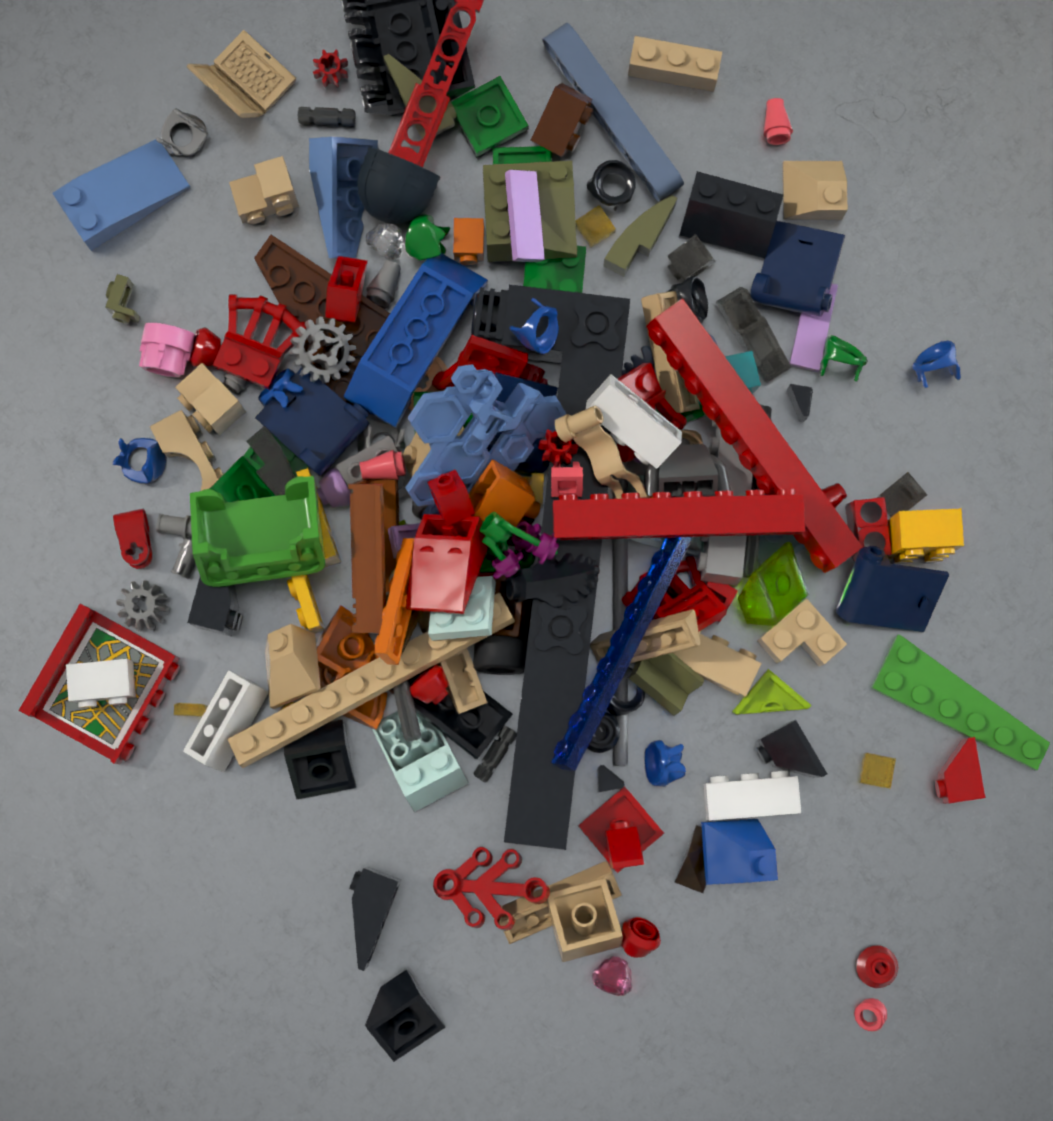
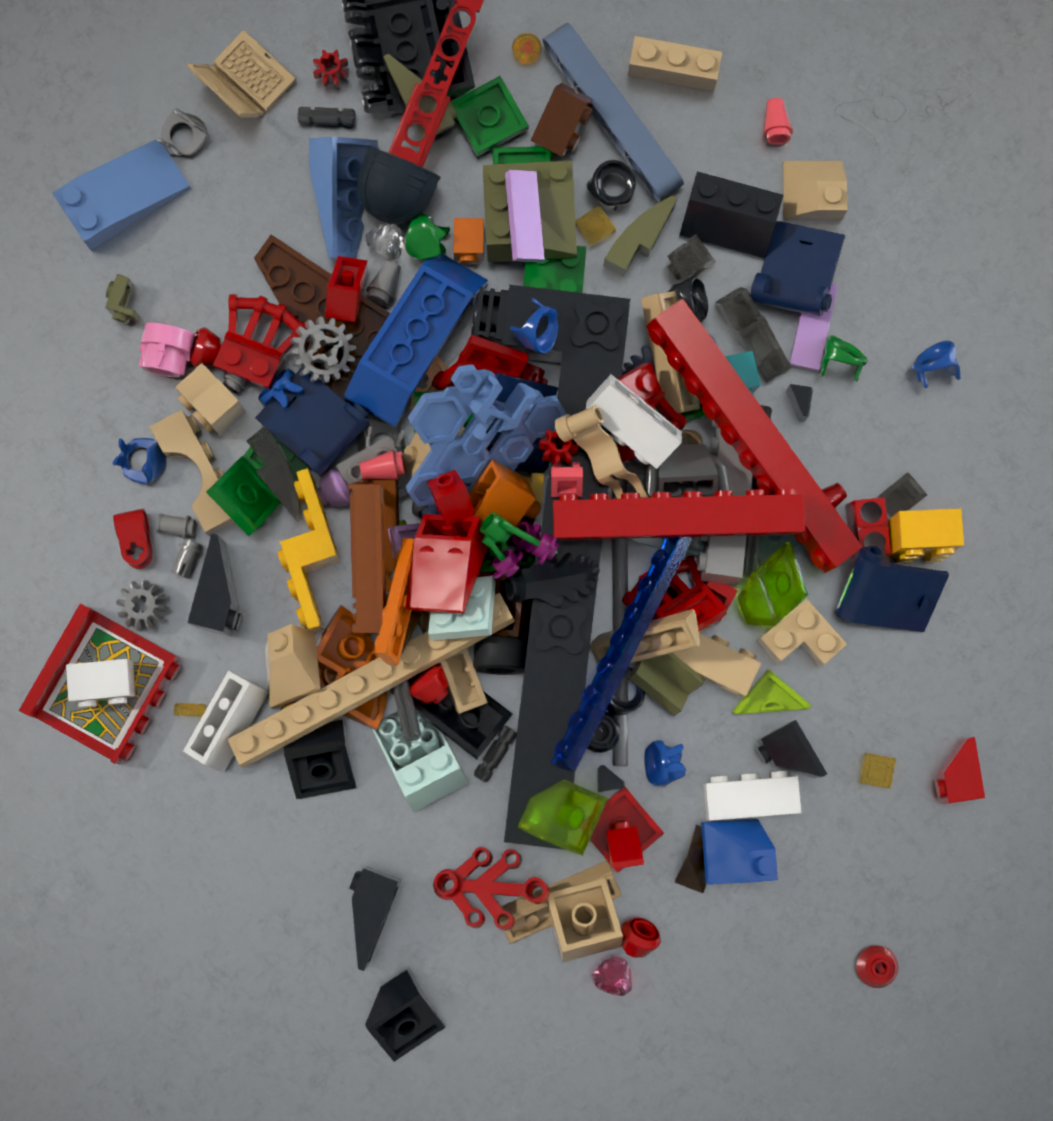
(257, 536): bright green windscreen -> none
(265, 192): tan brick -> none
(526, 48): none -> clear yellow tile
(564, 815): none -> clear neon green slope
(875, 1006): coral piece -> none
(939, 694): bright green wing -> none

